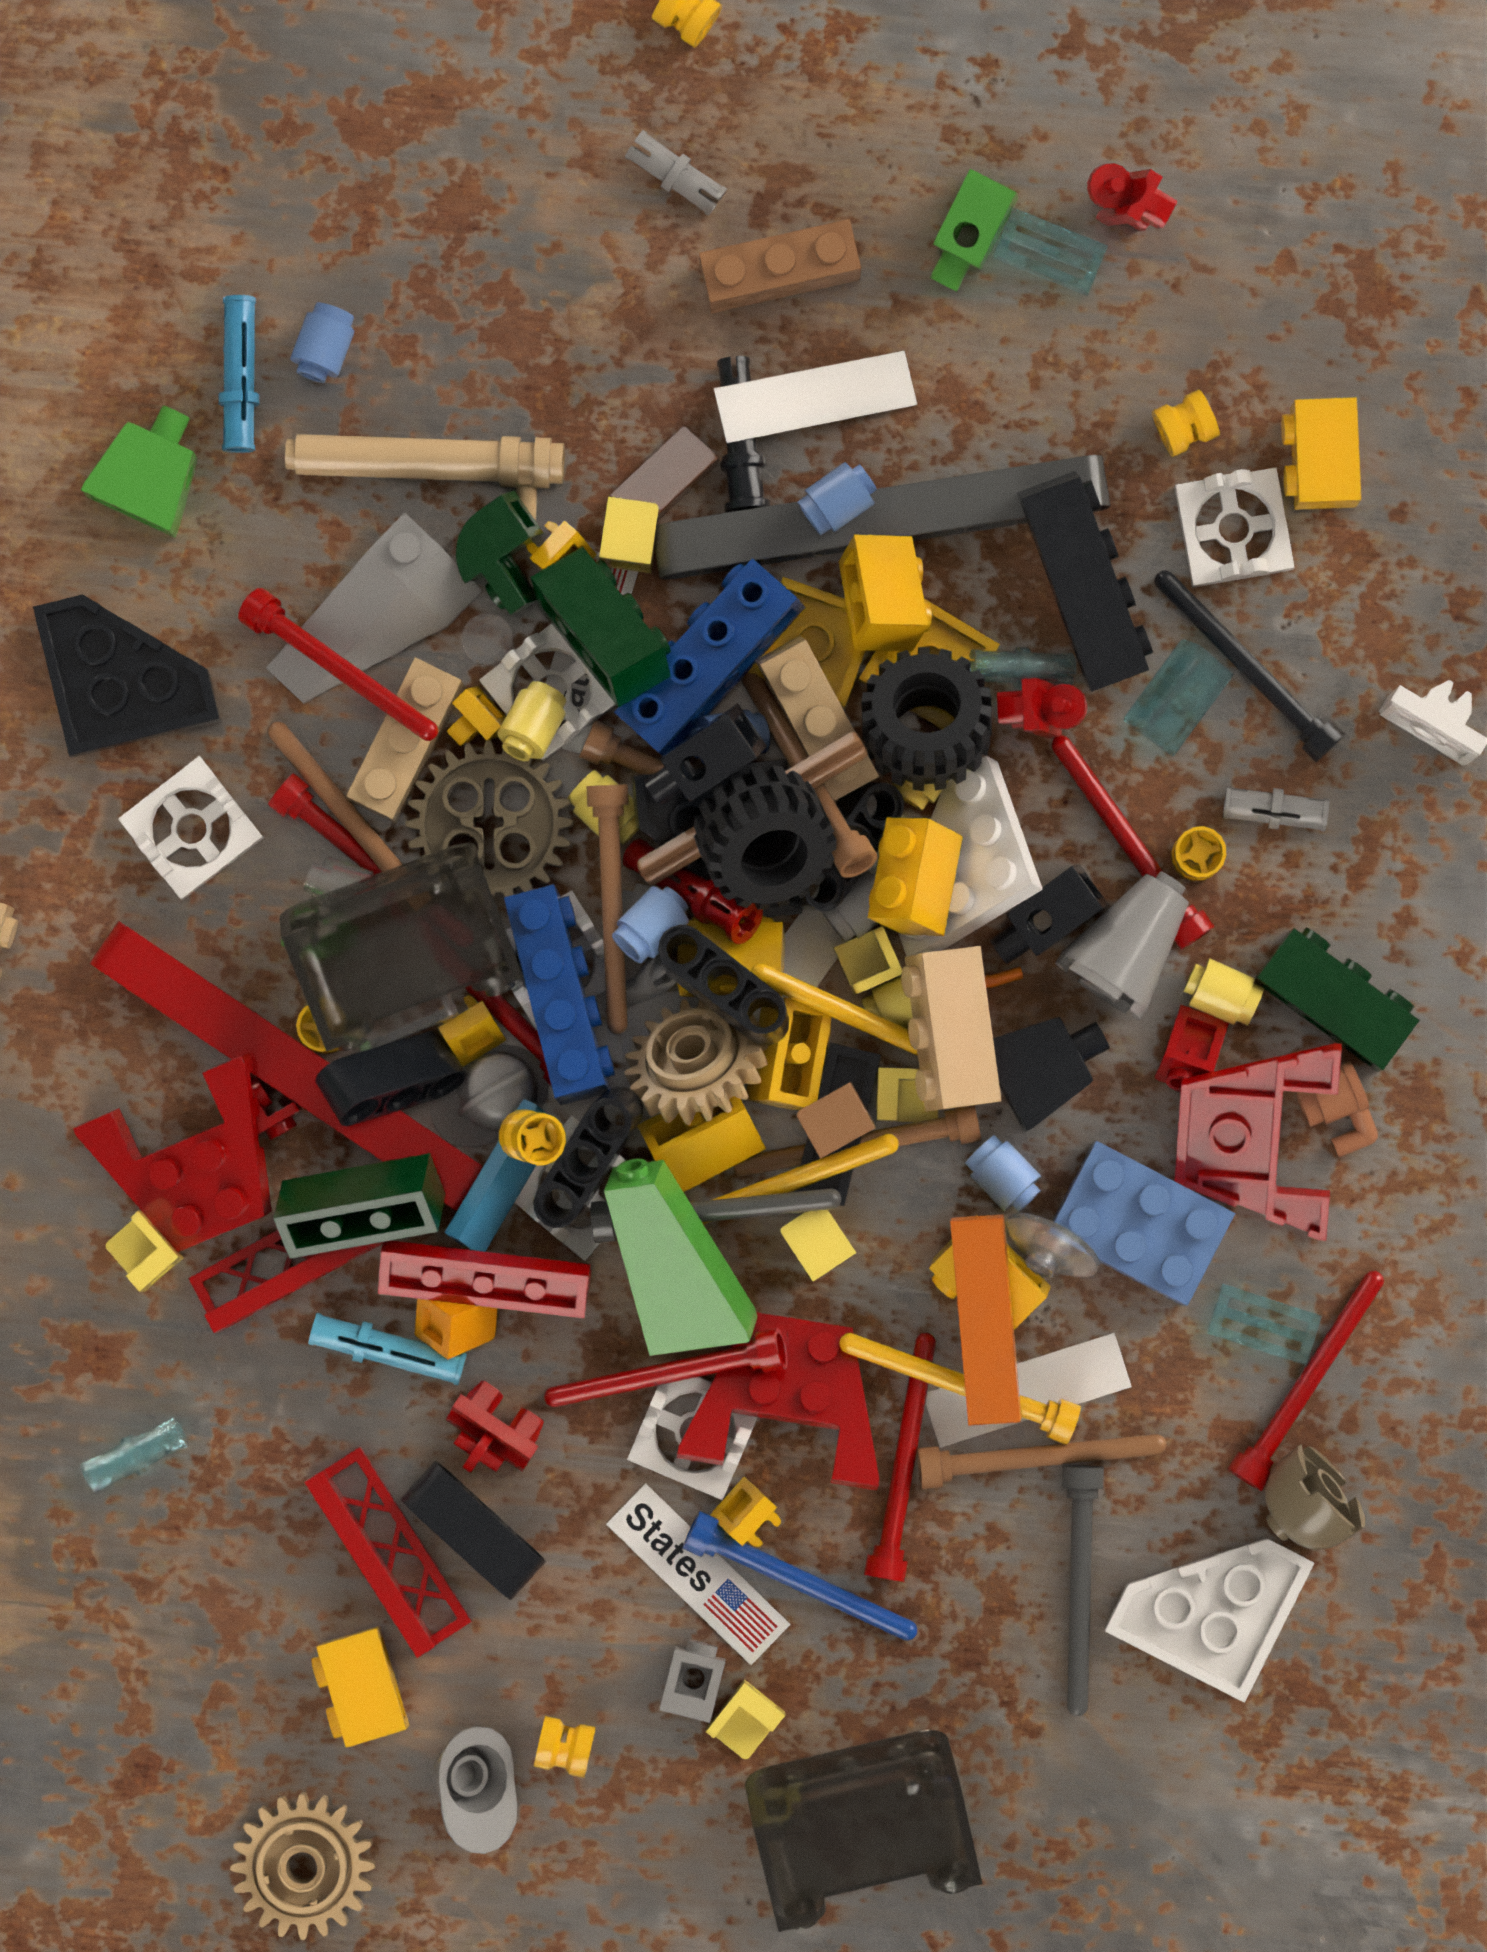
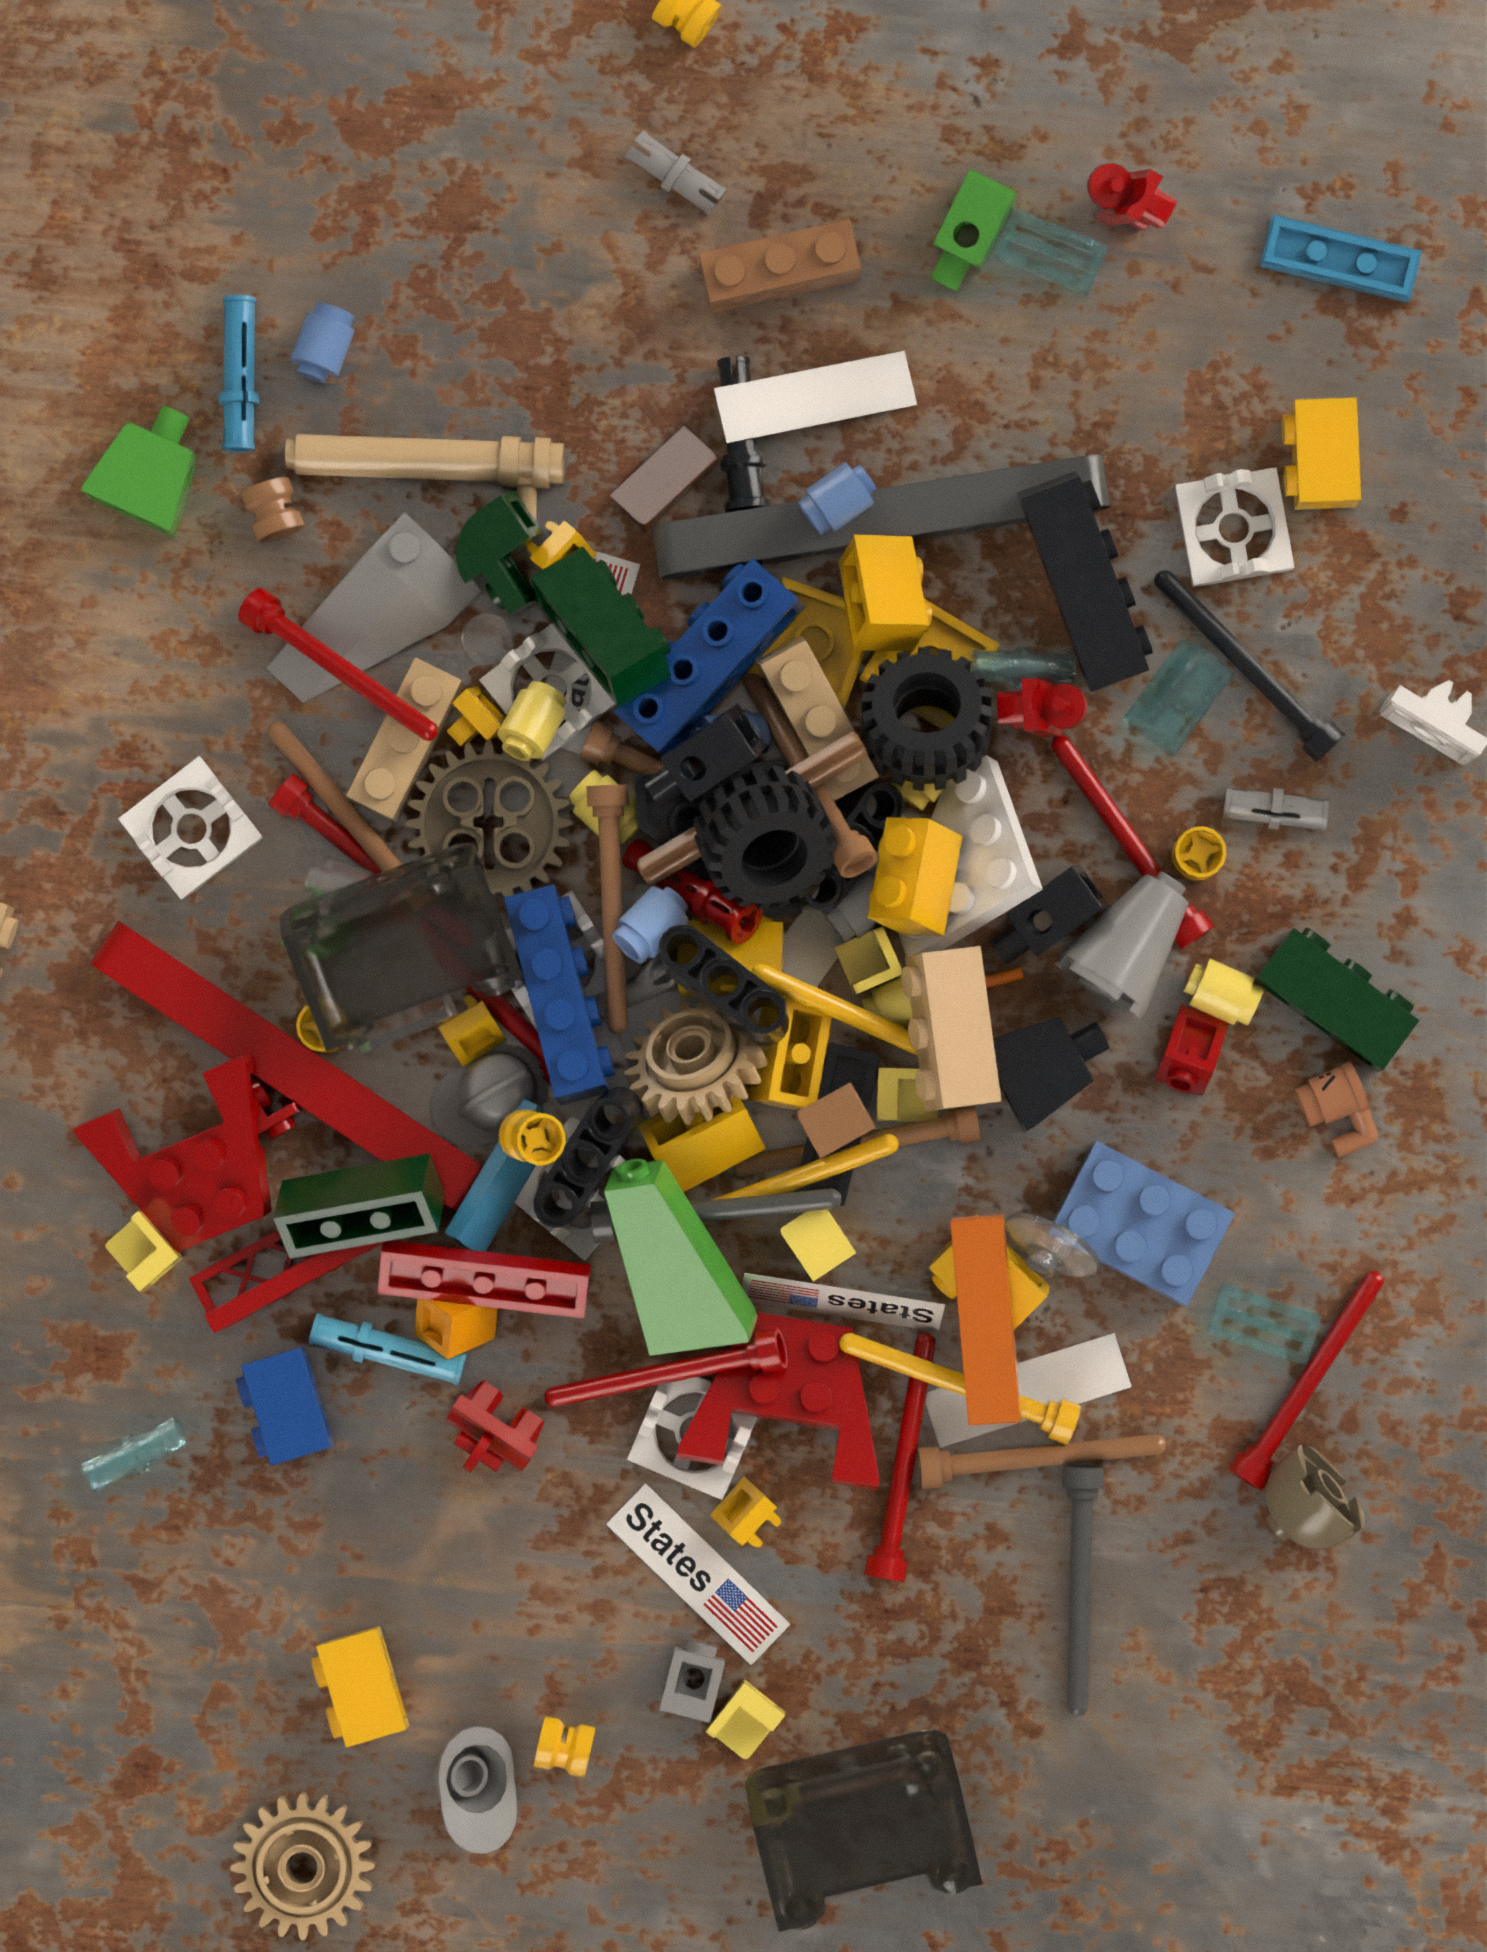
(116, 679): black plate -> none
(272, 507): none -> medium nougat wheel
(285, 1406): none -> blue brick
(371, 1562): red fence -> none
(390, 1078): black beam -> none
(473, 1530): black beam -> none
(629, 534): light yellow panel -> none
(709, 1538): blue piece -> none
(843, 1302): none -> white sticker
(1004, 1174): light blue brick -> none
(1185, 423): yellow wheel -> none
(1214, 1613): white plate -> none
(1233, 1135): wing -> none
(1340, 258): none -> dark azure tile

